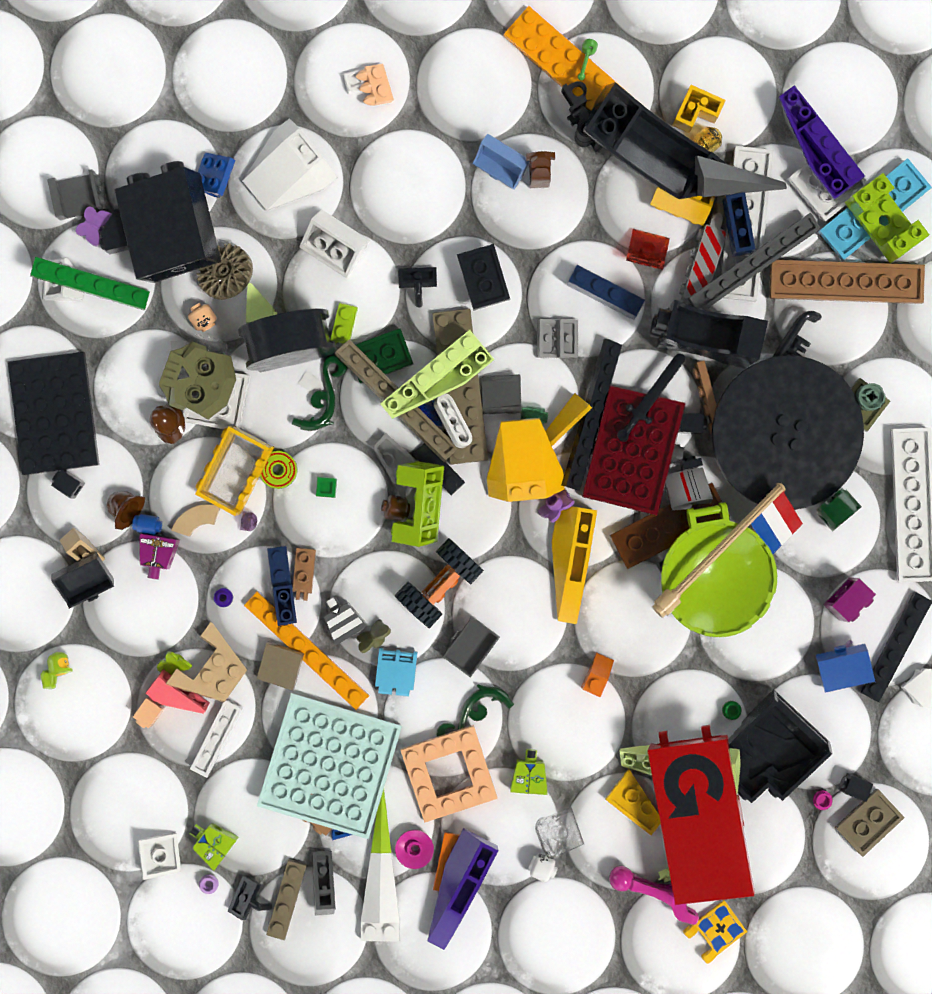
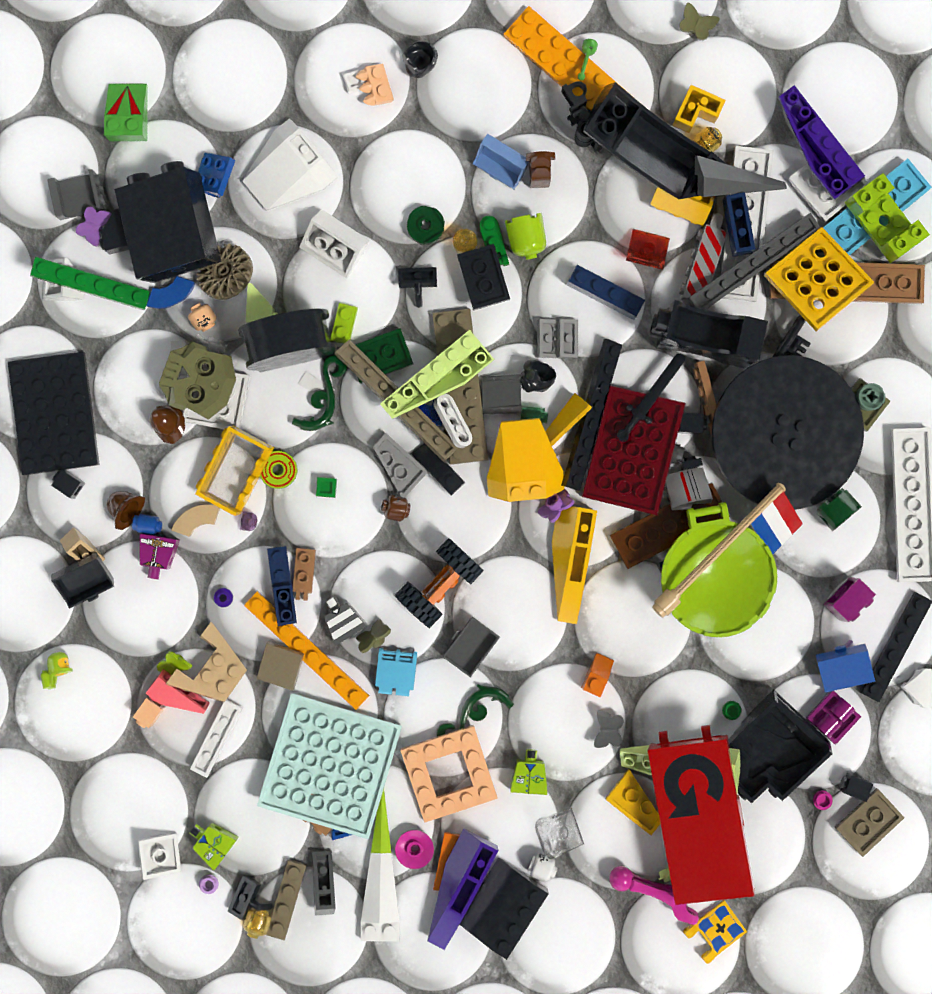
(126, 112): none -> bright green slope
(170, 295): none -> blue tile
(257, 923): none -> clear yellow head
(420, 59): none -> black hair
(424, 525): lime plate -> none
(426, 214): none -> dark green plate
(466, 235): none -> clear yellow head
(492, 235): none -> green plate
(503, 908): none -> black slope
(526, 235): none -> lime cylinder
(537, 376): none -> black hair
(609, 730): none -> dark grey animal
(696, 23): none -> olive animal
(818, 291): none -> yellow piece
(833, 717): none -> magenta plate

